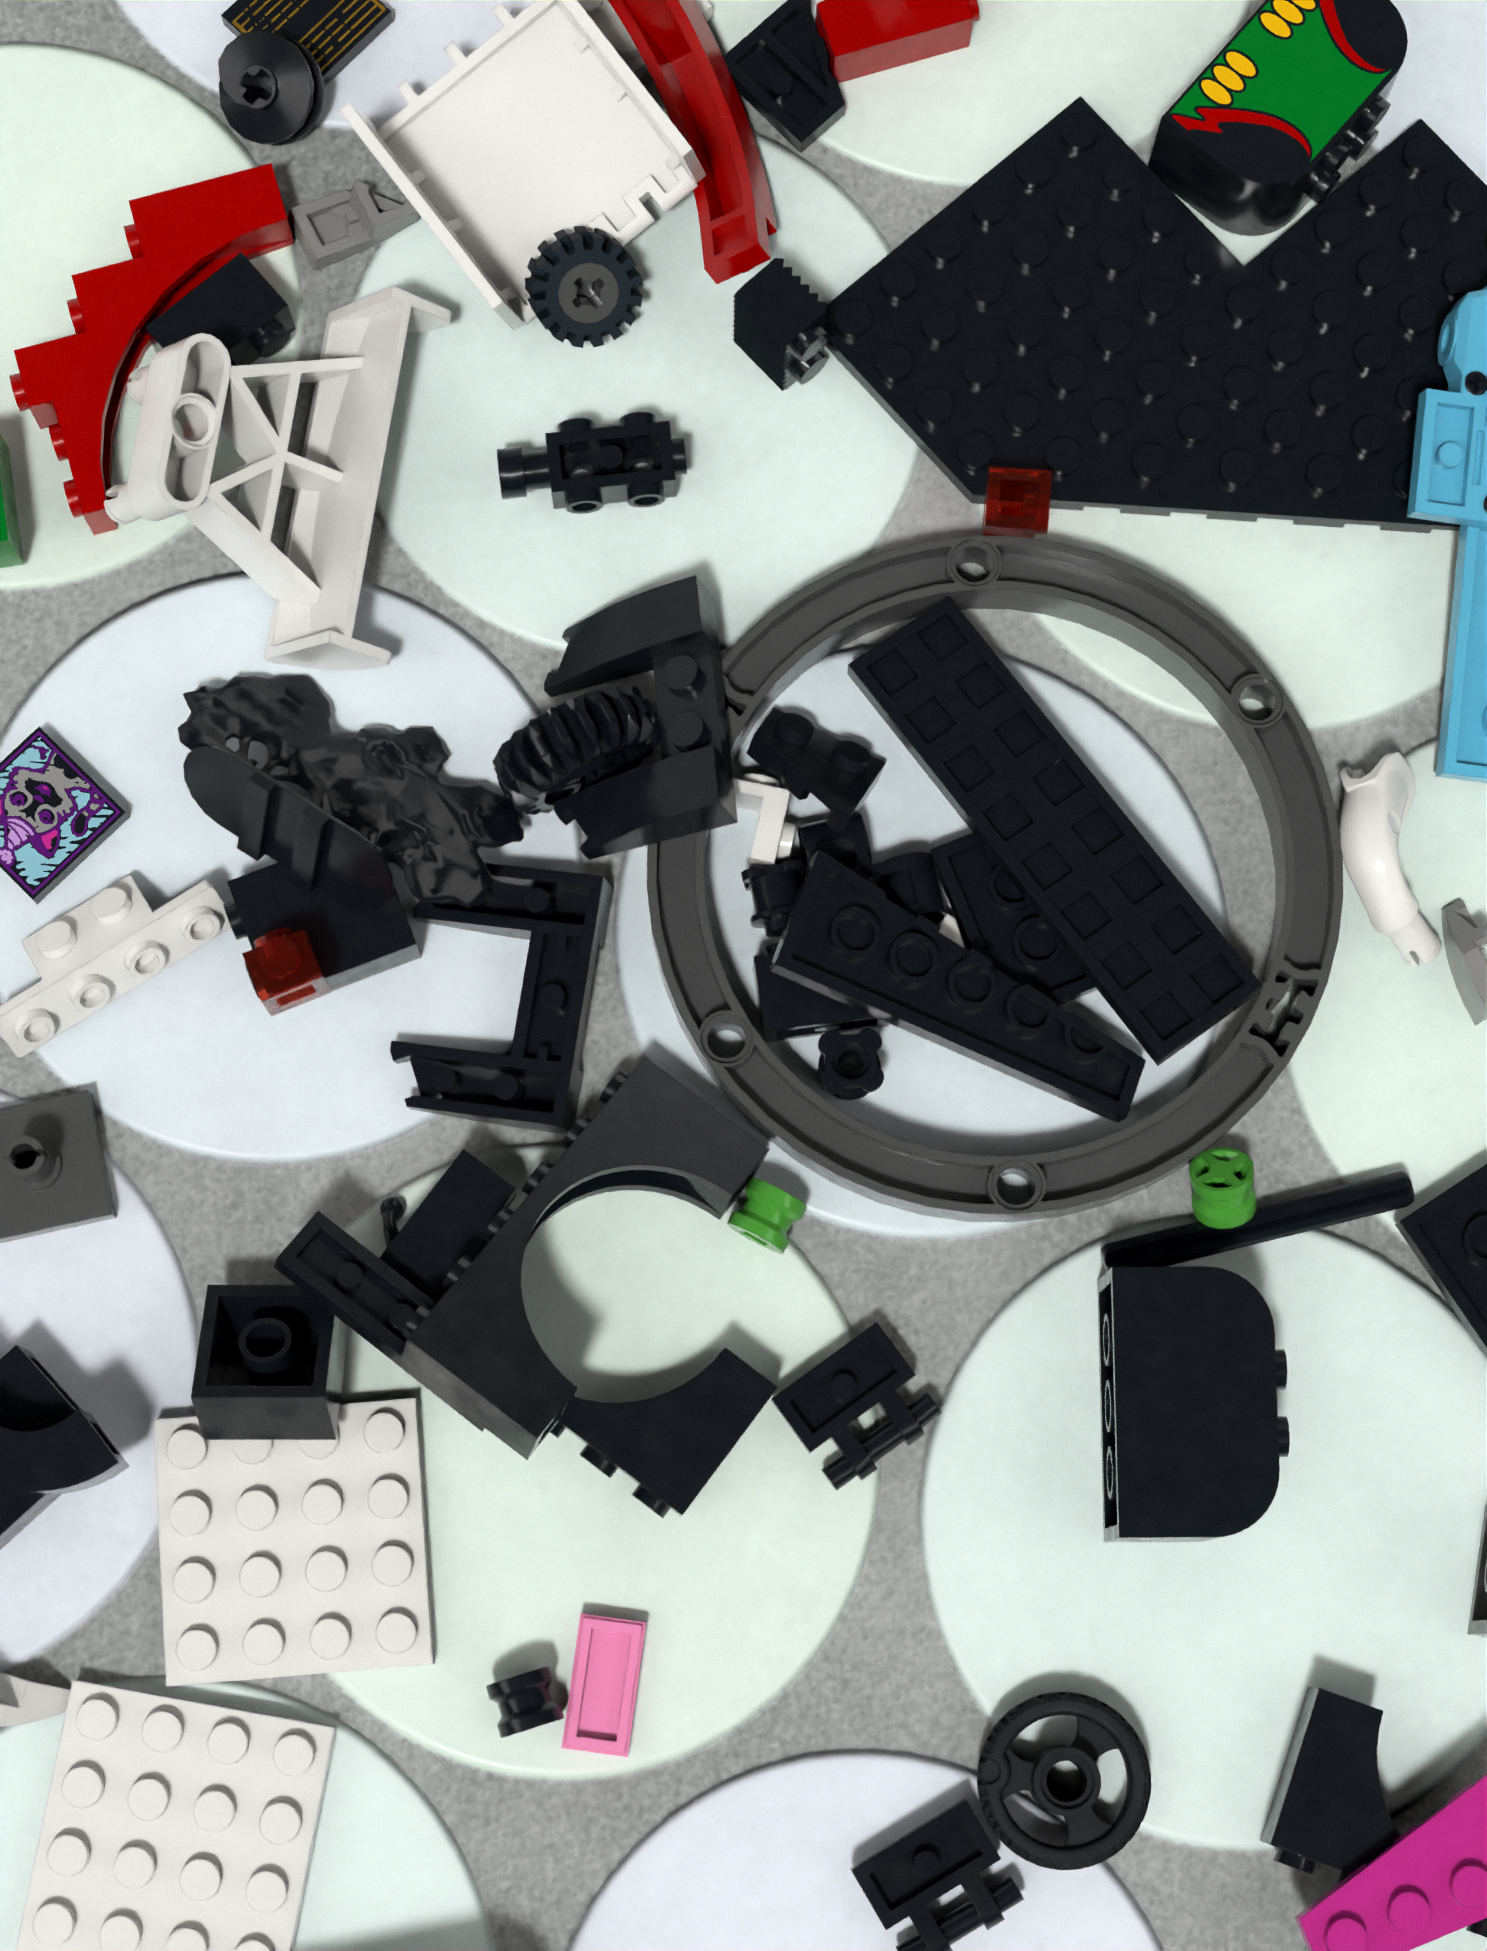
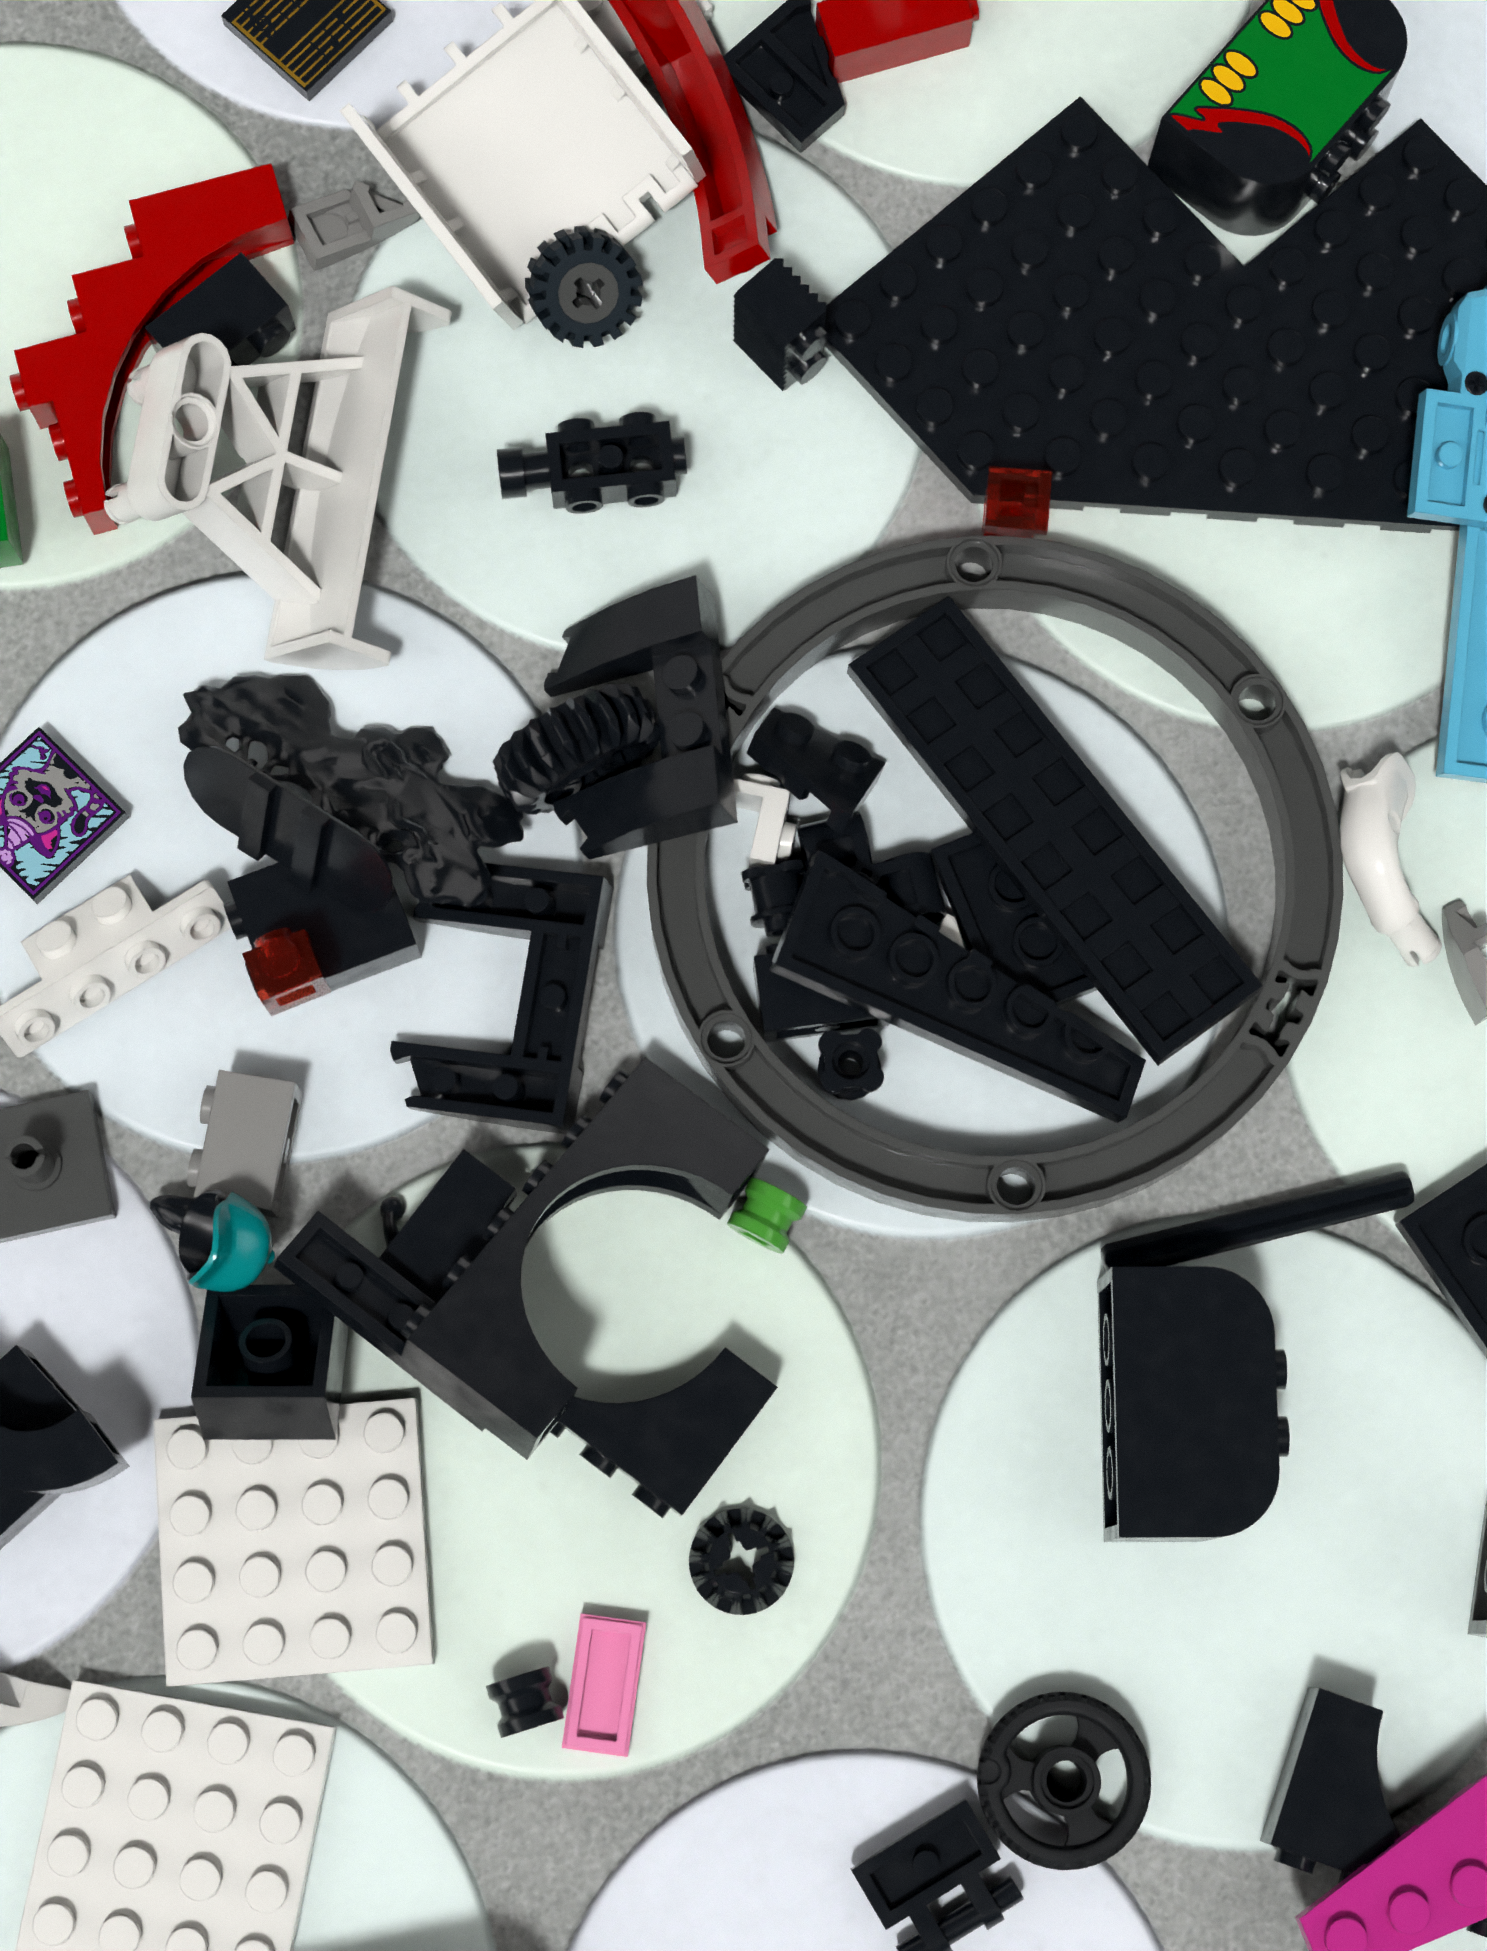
(220, 1239): none -> teal hair
(247, 1138): none -> light grey brick
(277, 61): black piece -> none
(729, 1591): none -> black gear
(844, 1389): black plate -> none
(1222, 1188): bright green wheel -> none

